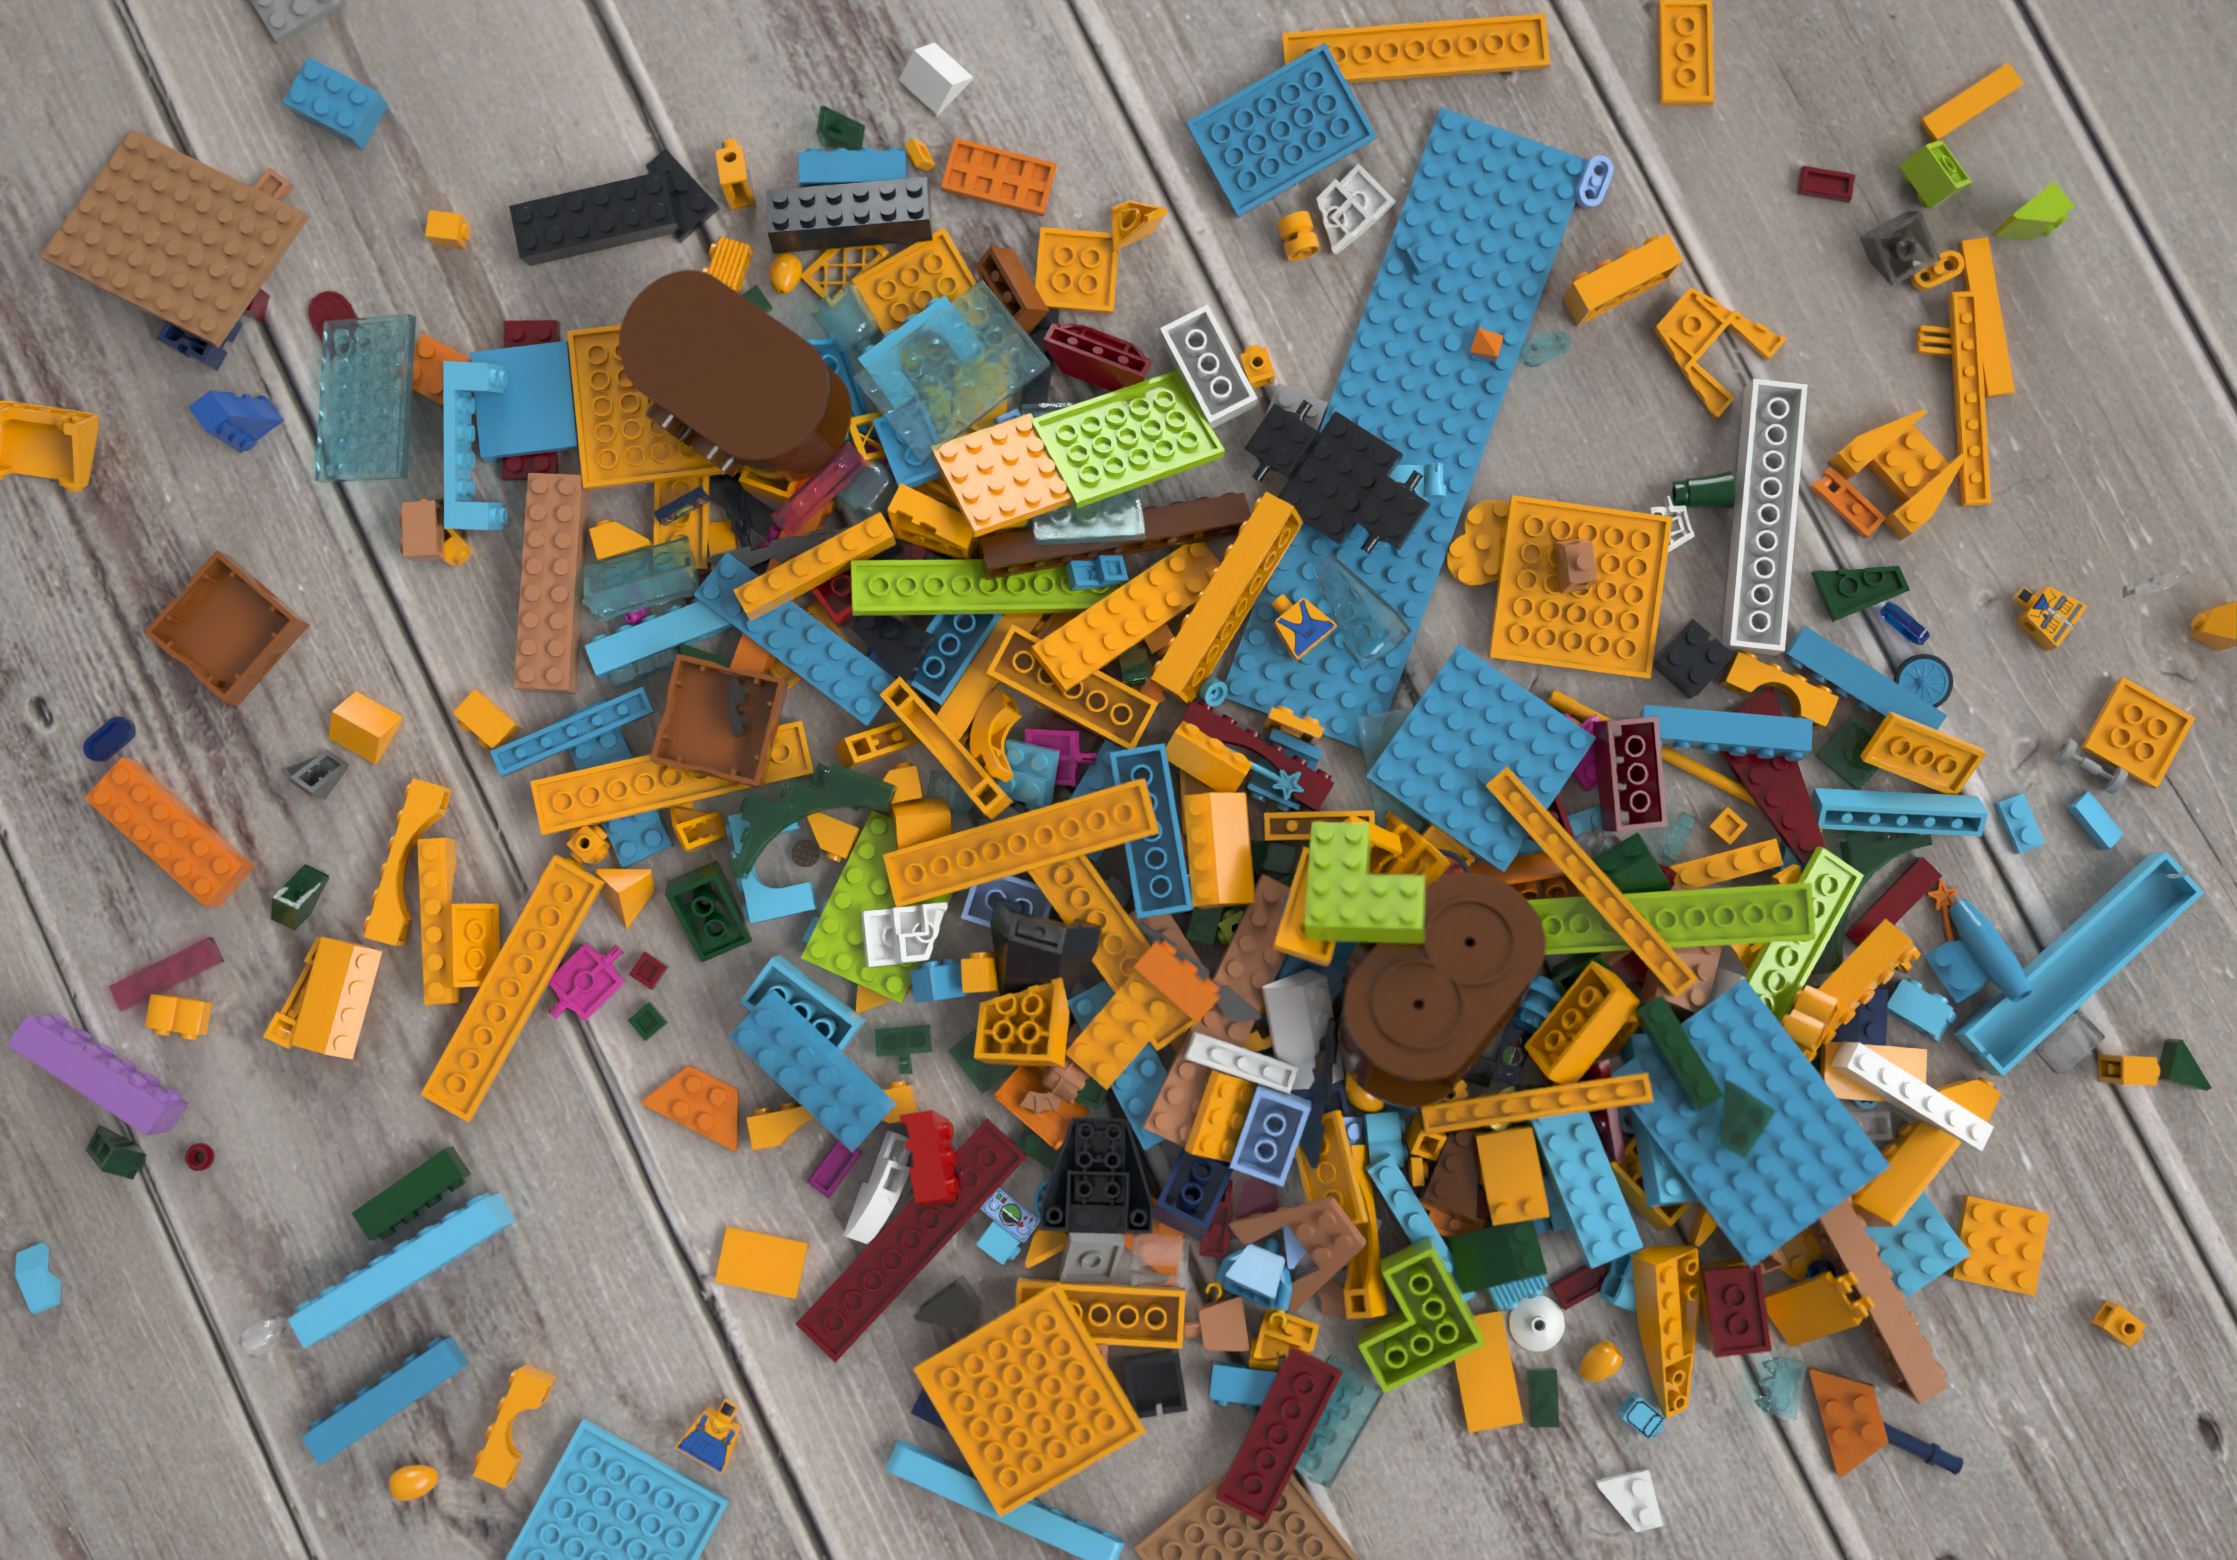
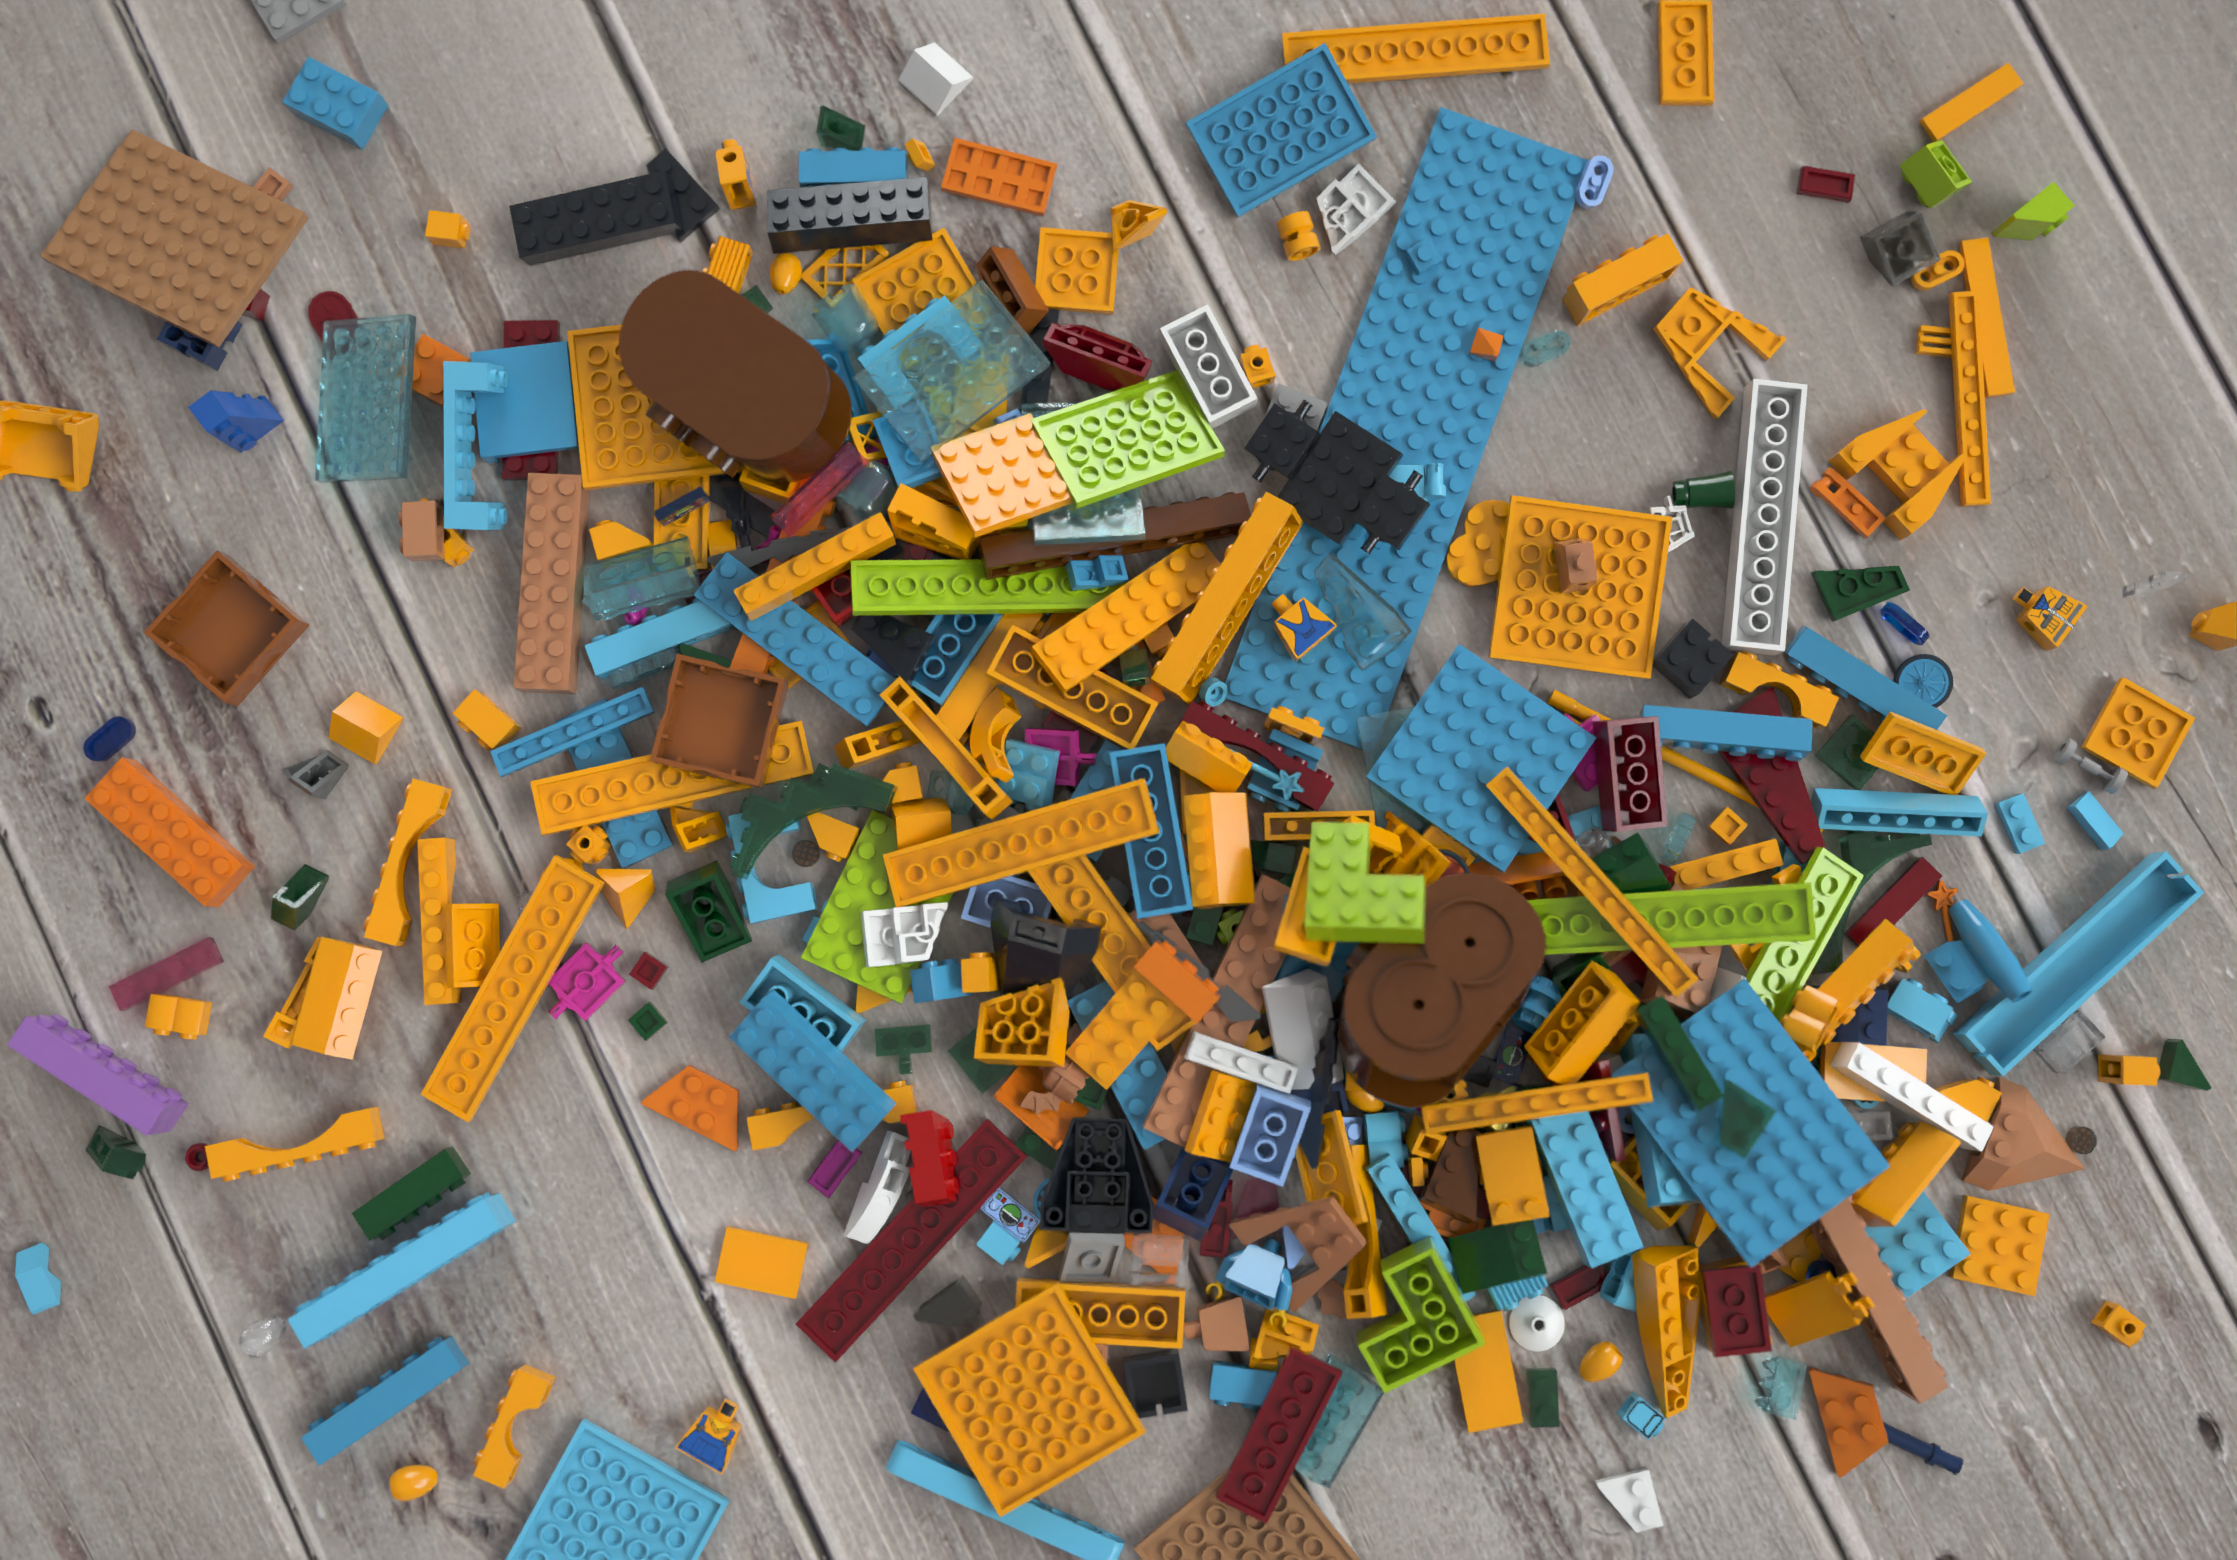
(241, 1155): none -> light orange arch
(737, 699): clear smoke slope -> none
(2021, 1145): none -> nougat wedge
(2081, 1139): none -> clear smoke tile

